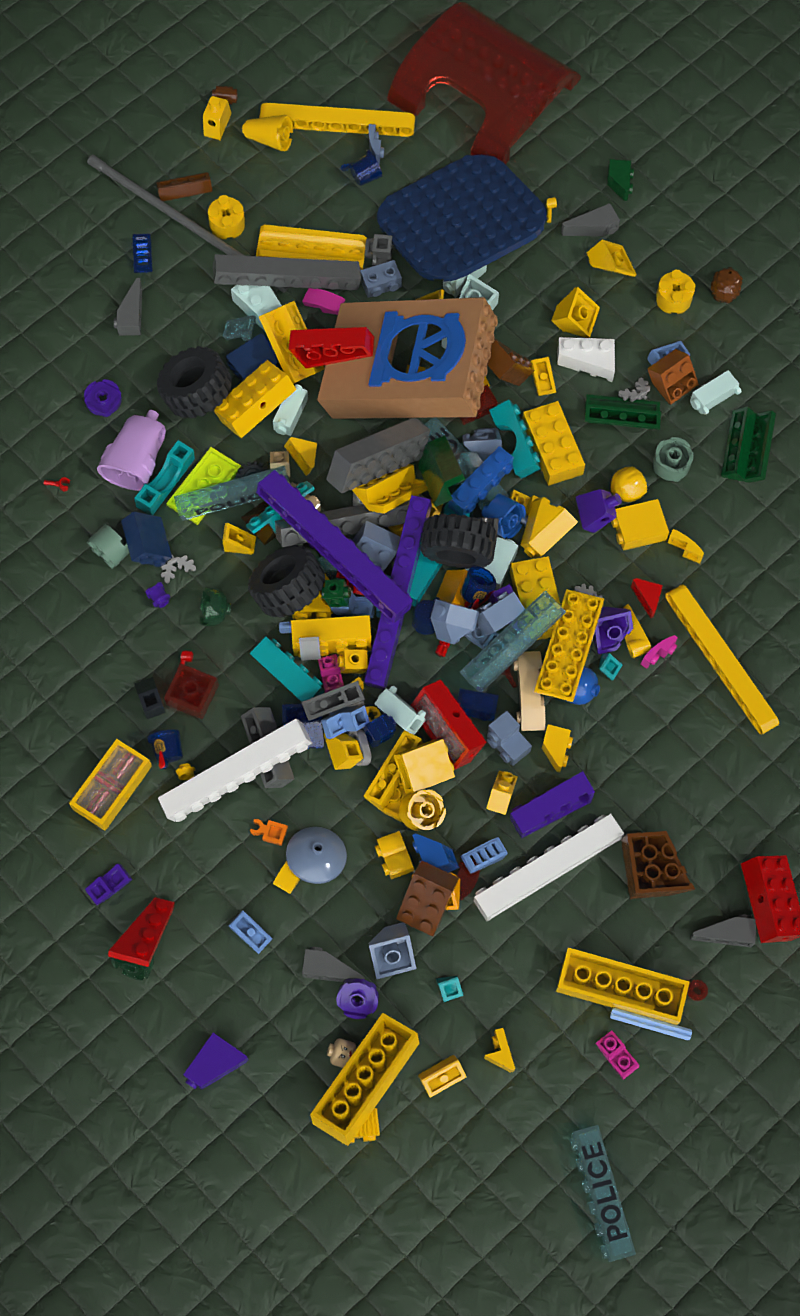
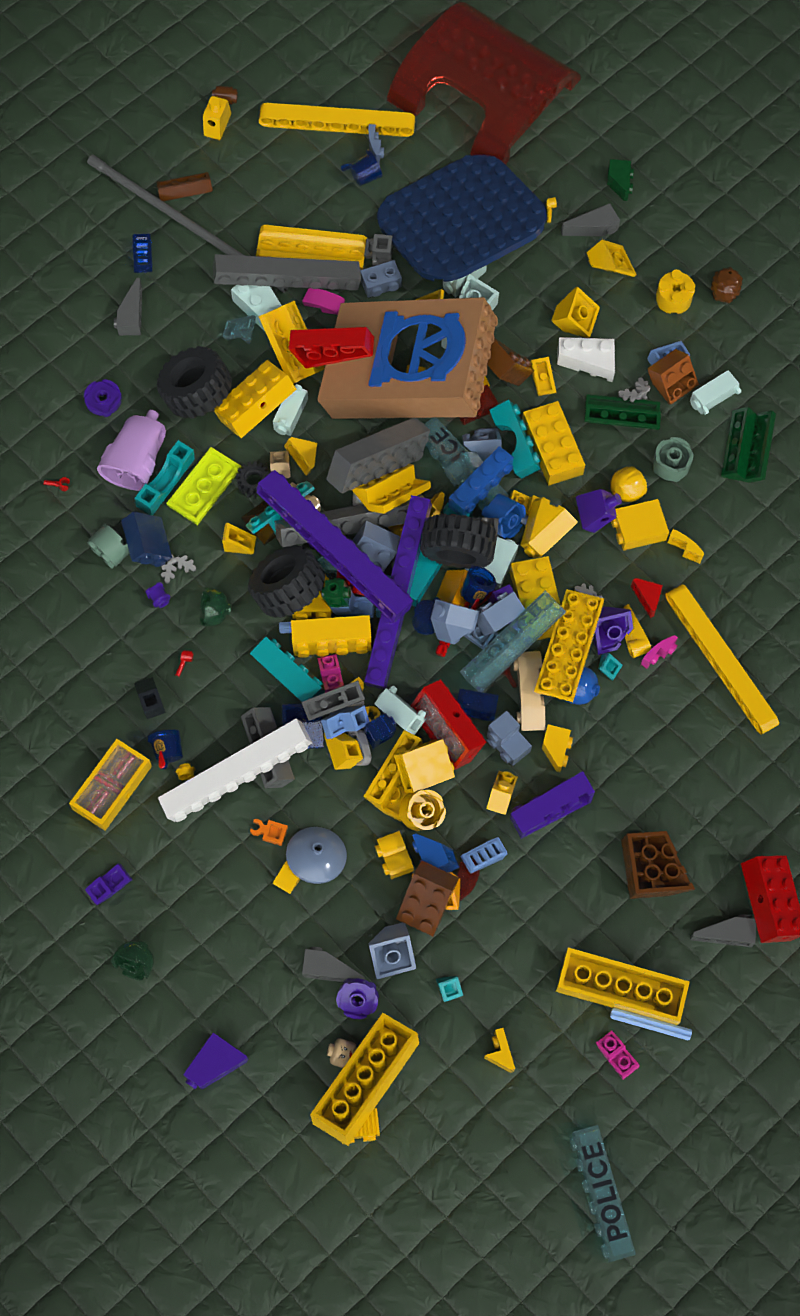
(143, 935): red wing -> none
(191, 691): clear red brick -> none
(222, 495): clear light blue brick -> none
(226, 217): yellow brick -> none
(249, 931): medium blue slope -> none
(250, 356): dark blue brick -> none
(270, 131): yellow cone -> none
(309, 648): light grey slope -> none
(353, 661): yellow brick -> none
(439, 470): dark green slope -> none
(442, 1075): yellow slope -> none
(548, 867): white brick -> none
(697, 984): clear red plate -> none

